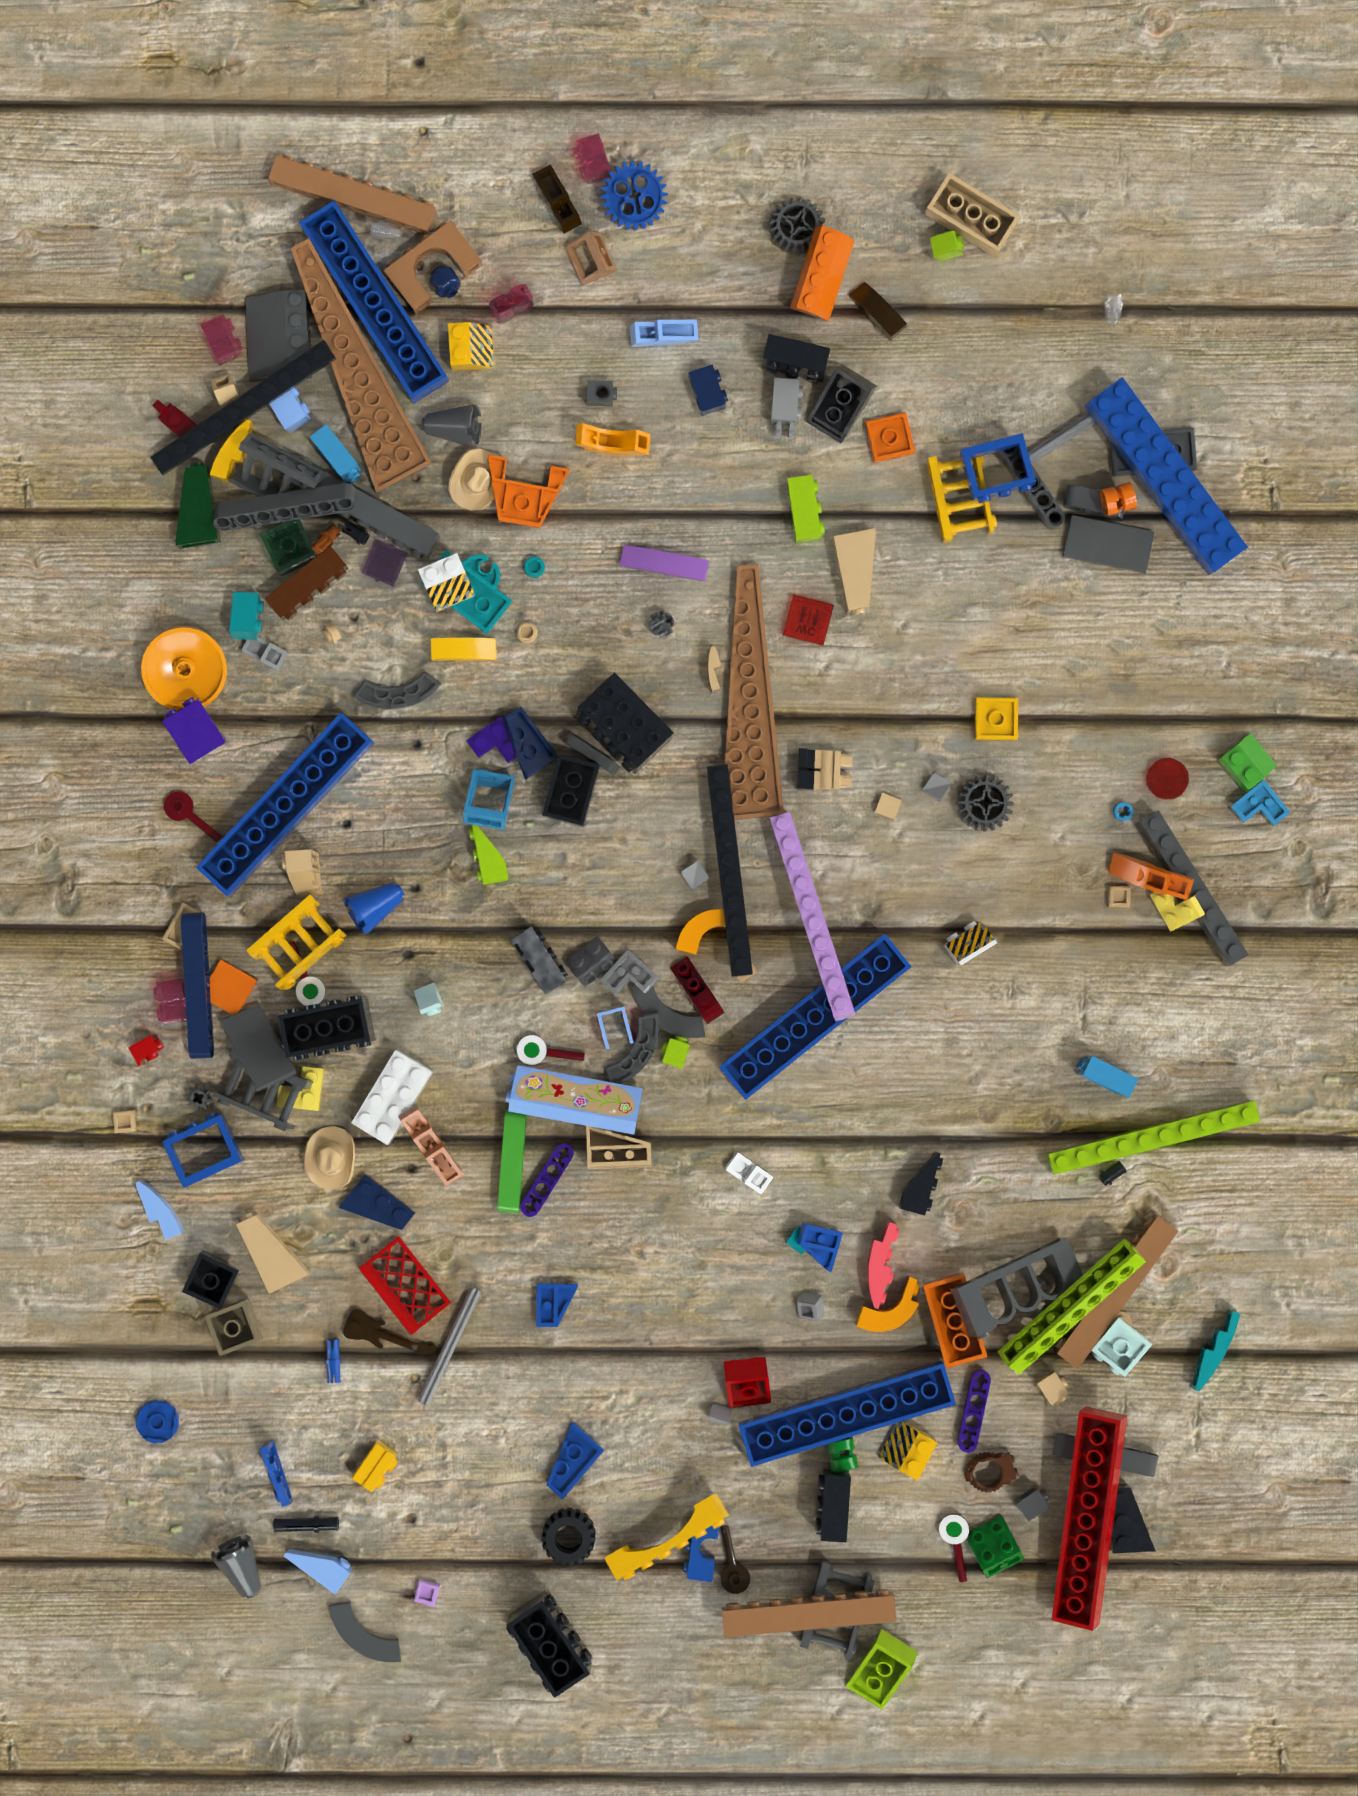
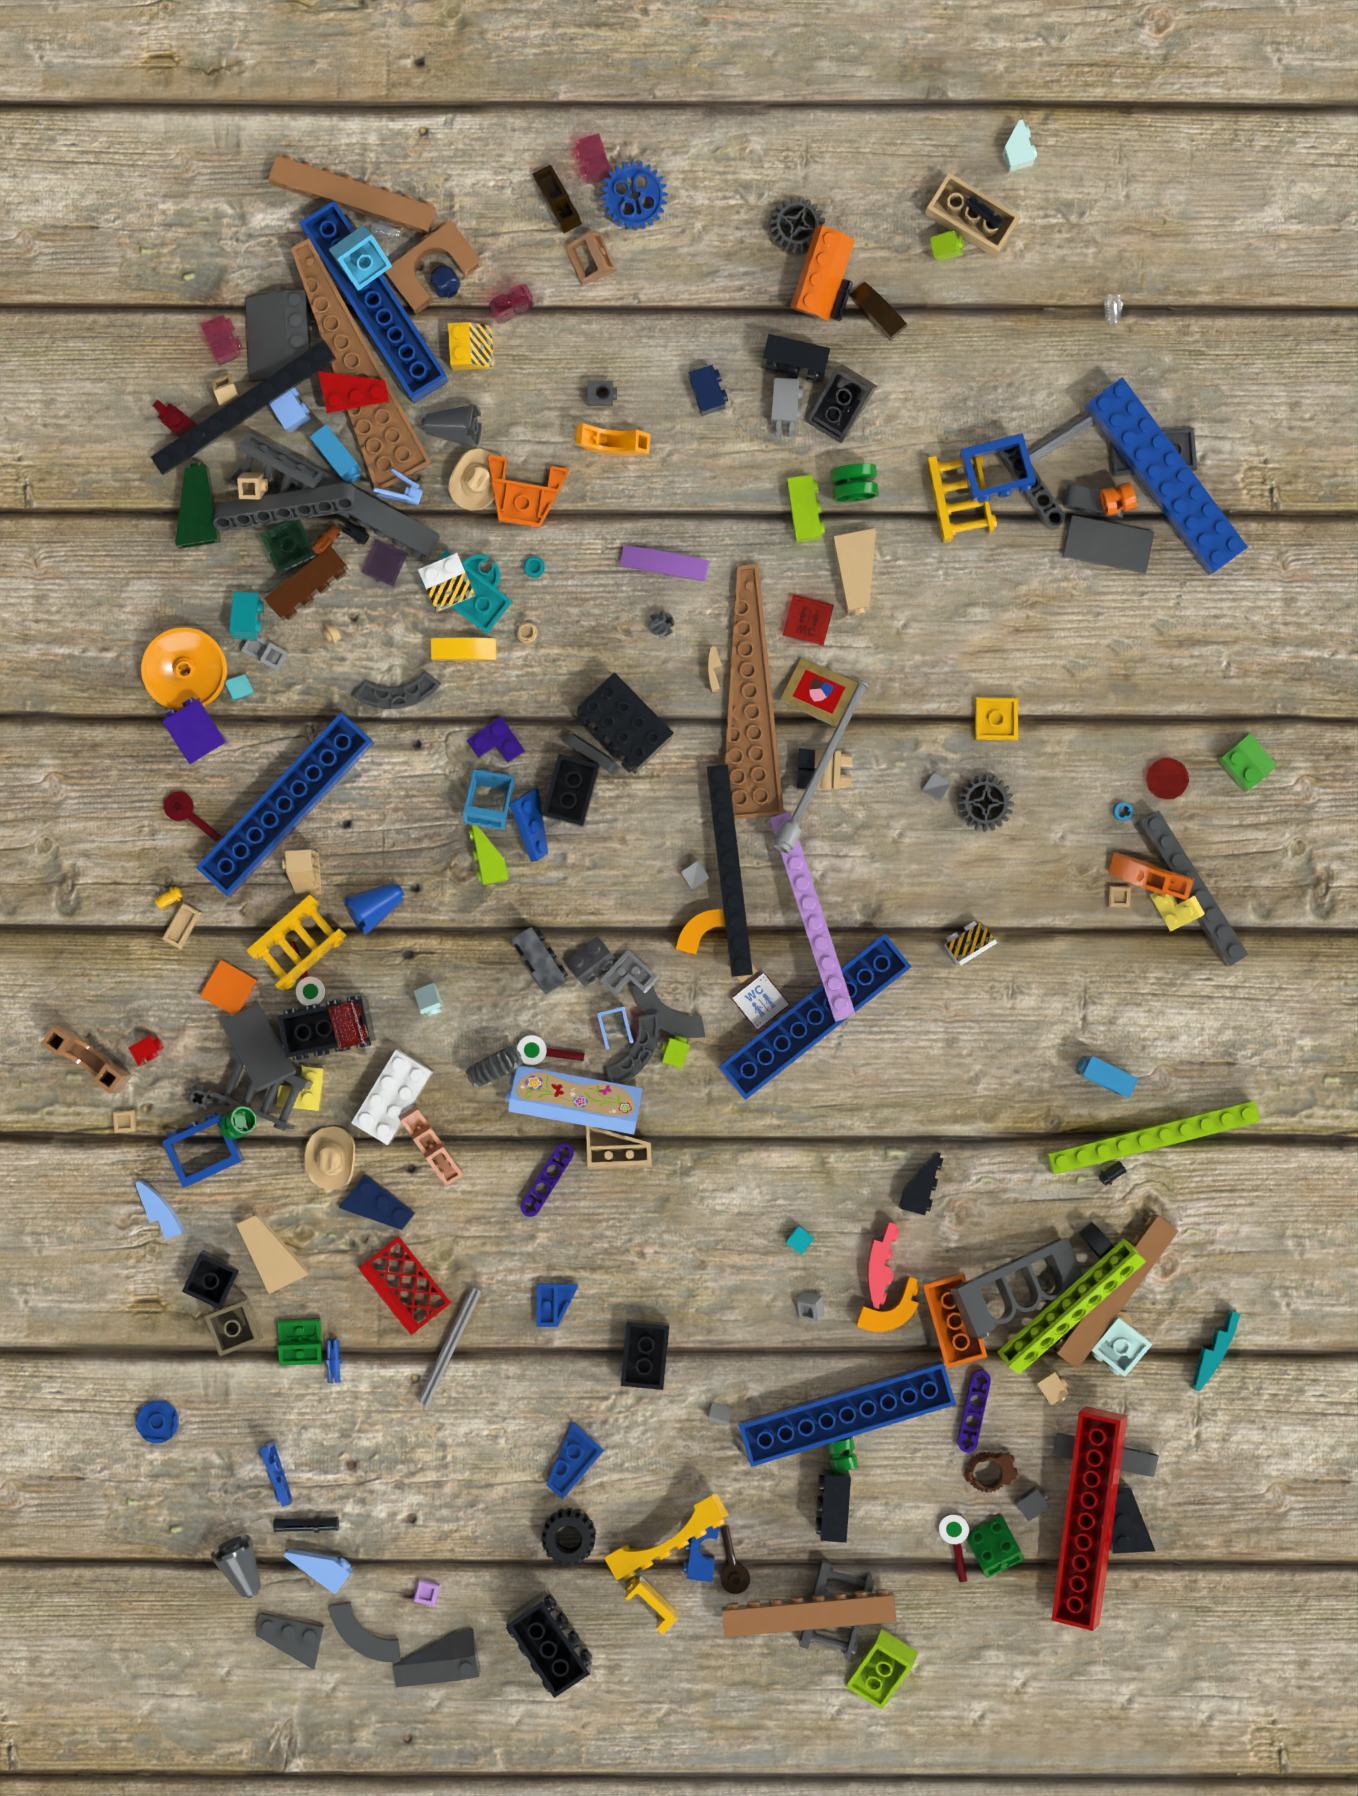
(107, 1073): none -> medium nougat arch
(169, 897): none -> yellow pin
(171, 1001): clear pink brick -> none
(196, 985): dark blue beam -> none
(230, 453): yellow slope -> none
(238, 1123): none -> green wheel
(239, 687): none -> slope
(252, 485): none -> tan brick
(292, 1637): none -> dark grey wing
(299, 1341): none -> green slope
(347, 1024): none -> clear red brick
(351, 392): none -> red wing
(360, 257): none -> medium azure slope
(361, 1326): dark brown piece -> none
(375, 1465): yellow brick -> none
(410, 496): none -> light blue plant
(444, 1661): none -> dark grey wedge
(494, 1066): none -> dark grey gear
(512, 1162): bright green beam -> none
(528, 743): dark blue wing -> none
(530, 823): none -> blue wing
(645, 1354): none -> black brick
(655, 1600): none -> yellow panel
(663, 332): light blue slope -> none
(697, 990): dark red slope -> none
(747, 1382): red slope -> none
(748, 1172): white slope -> none
(760, 1001): none -> white tile
(820, 1243): blue wing -> none
(831, 700): none -> flag
(841, 300): none -> black axle
(854, 482): none -> green wheel
(888, 806): tan tile -> none
(890, 437): orange tile -> none
(908, 1449): slope -> none
(985, 211): none -> black axle
(1018, 150): none -> light aqua slope
(1096, 1240): none -> black tyre
(1260, 798): dark azure plate -> none

